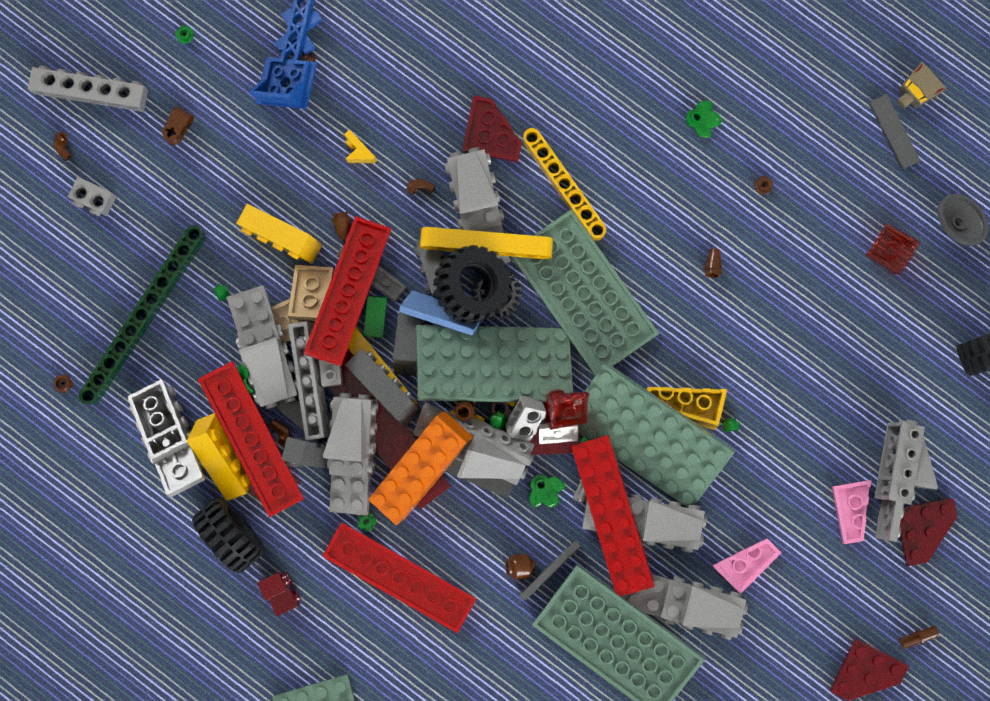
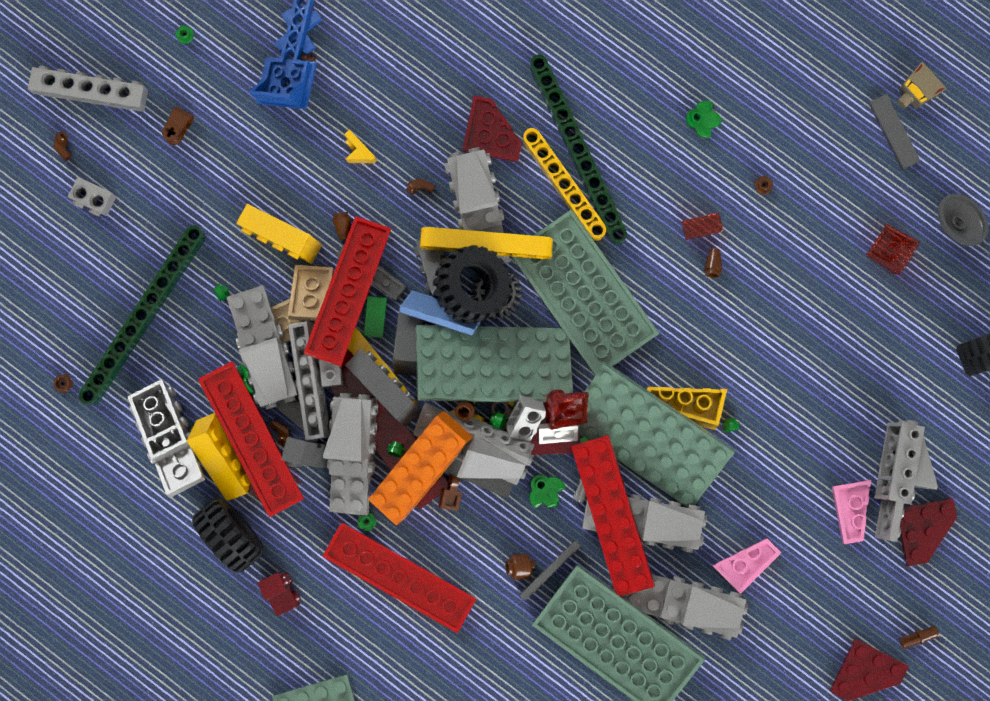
(395, 449): none -> green plate
(450, 497): none -> reddish brown plate
(577, 140): none -> dark green beam
(702, 226): none -> clear red plate

